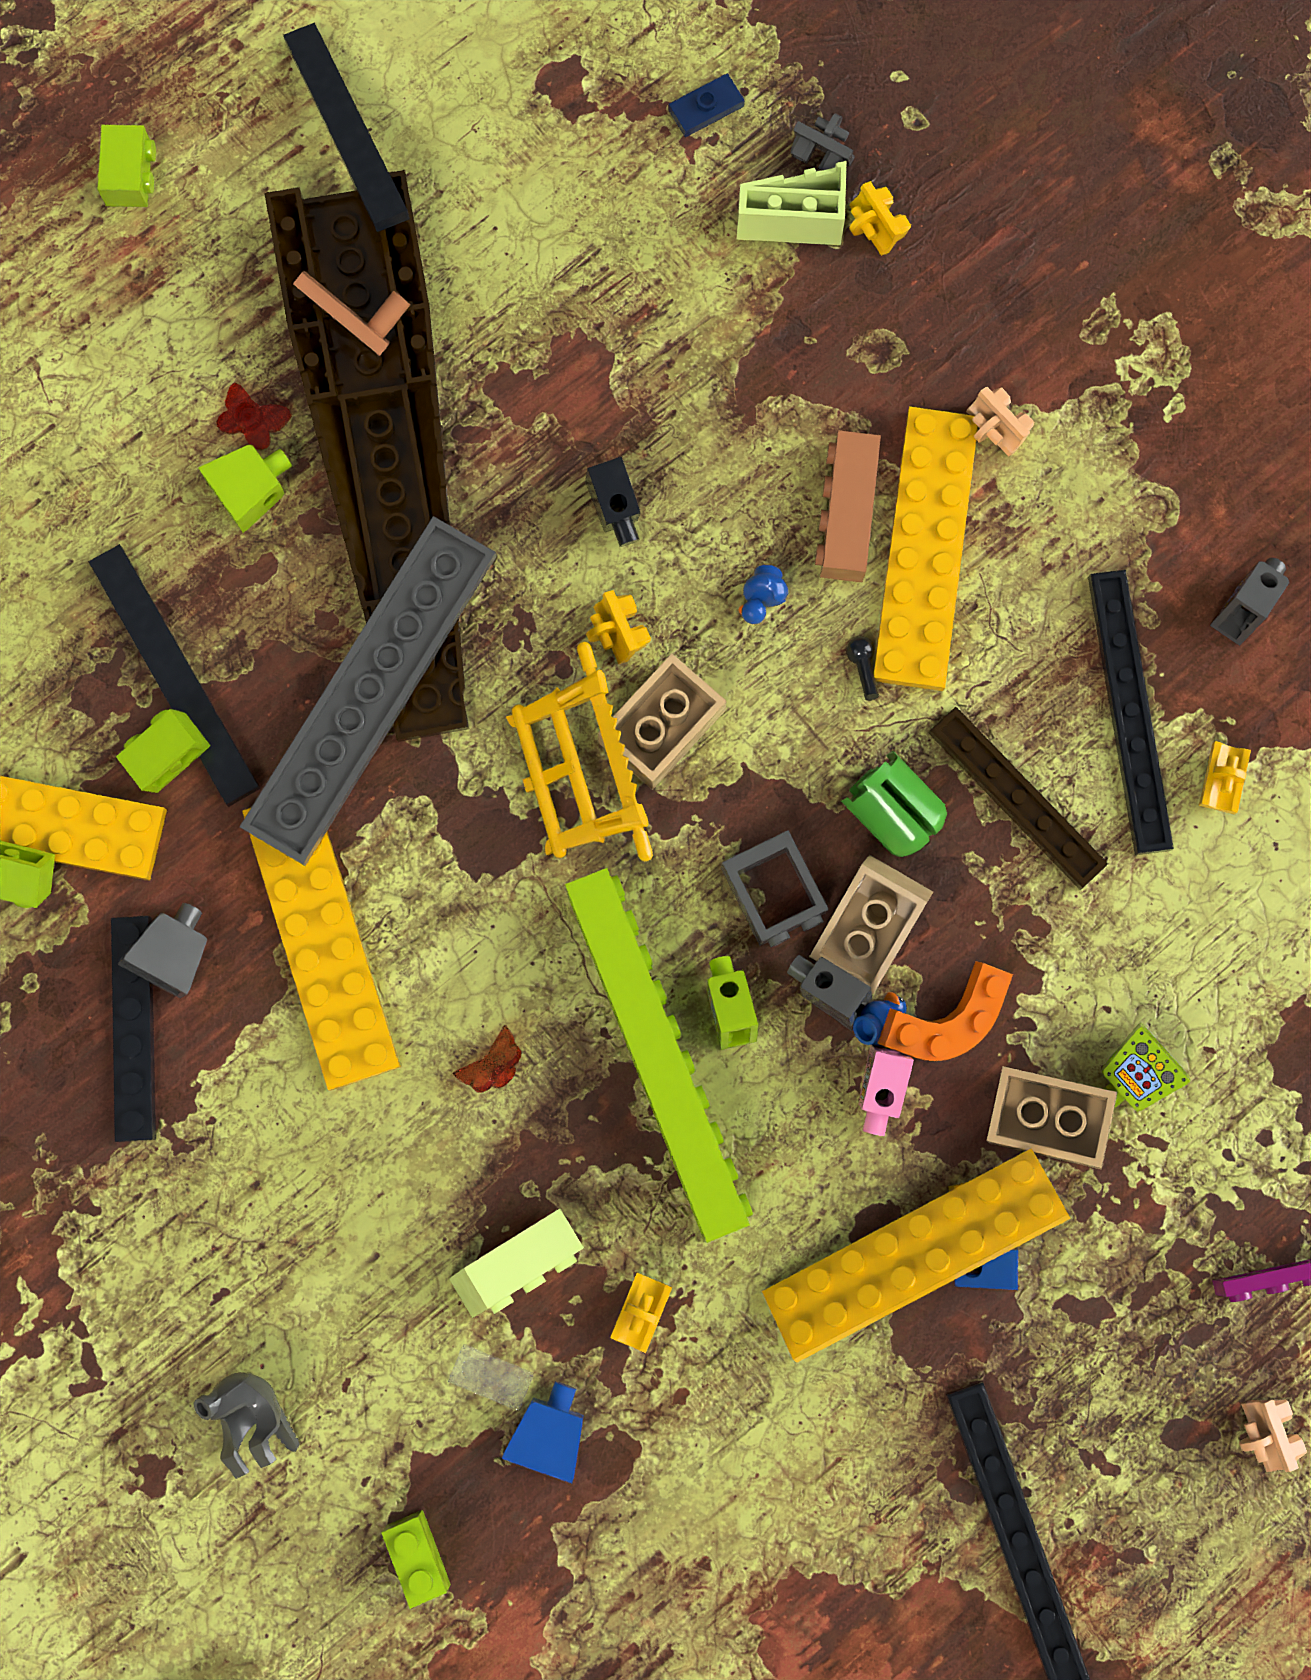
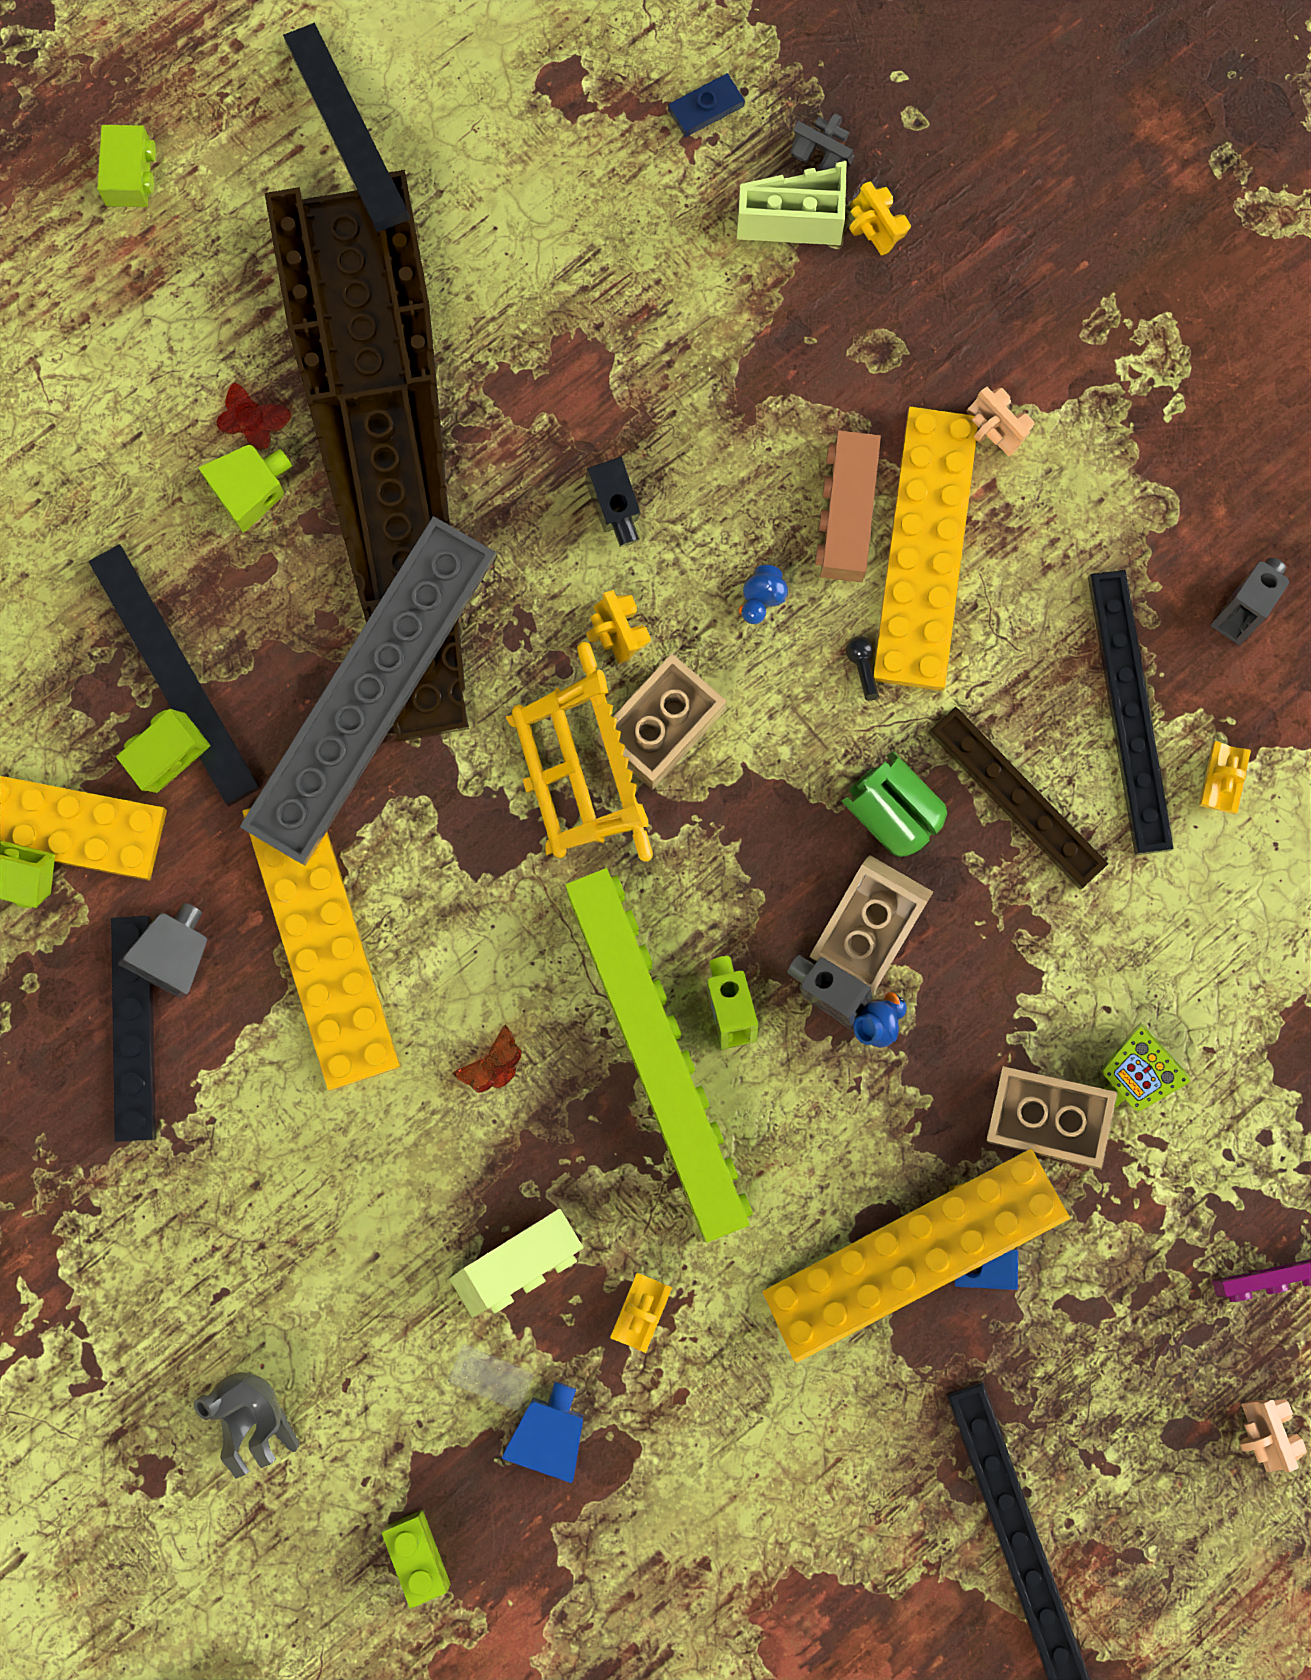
(370, 333): nougat piece -> none
(758, 855): dark grey window -> none
(889, 1071): bright pink torso -> none
(960, 1029): orange plate -> none

